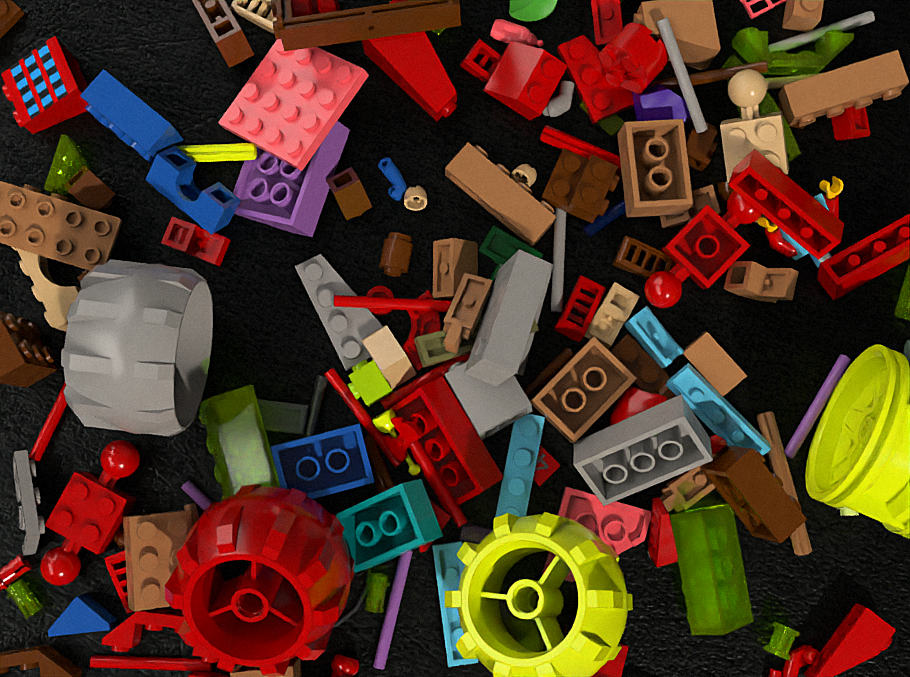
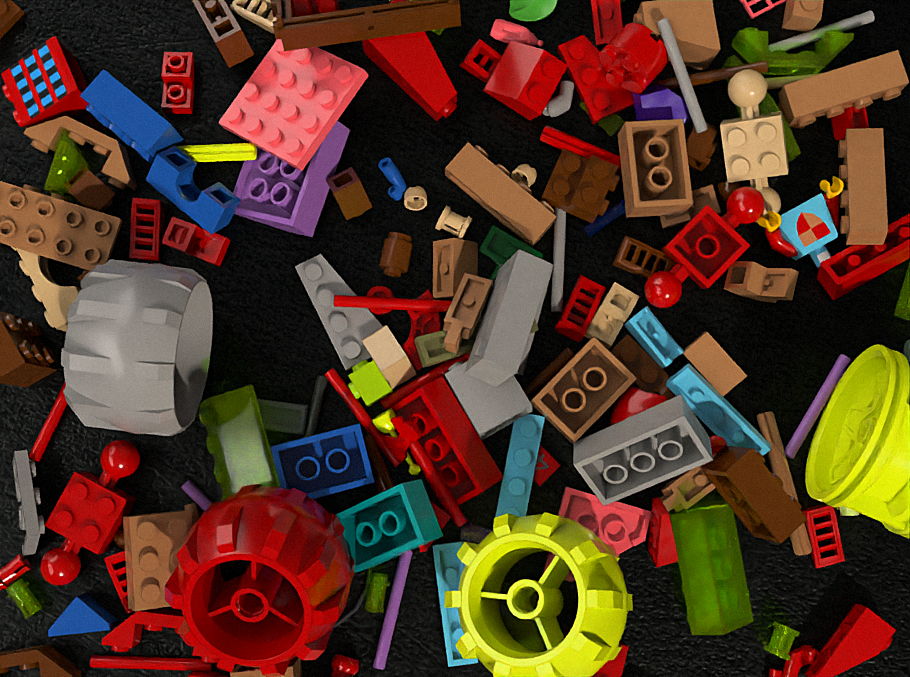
(117, 167): none -> medium nougat slope
(137, 217): none -> red slope
(178, 82): none -> red slope
(453, 223): none -> tan bush
(786, 204): red brick -> none
(833, 533): none -> red slope
(864, 187): none -> medium nougat brick

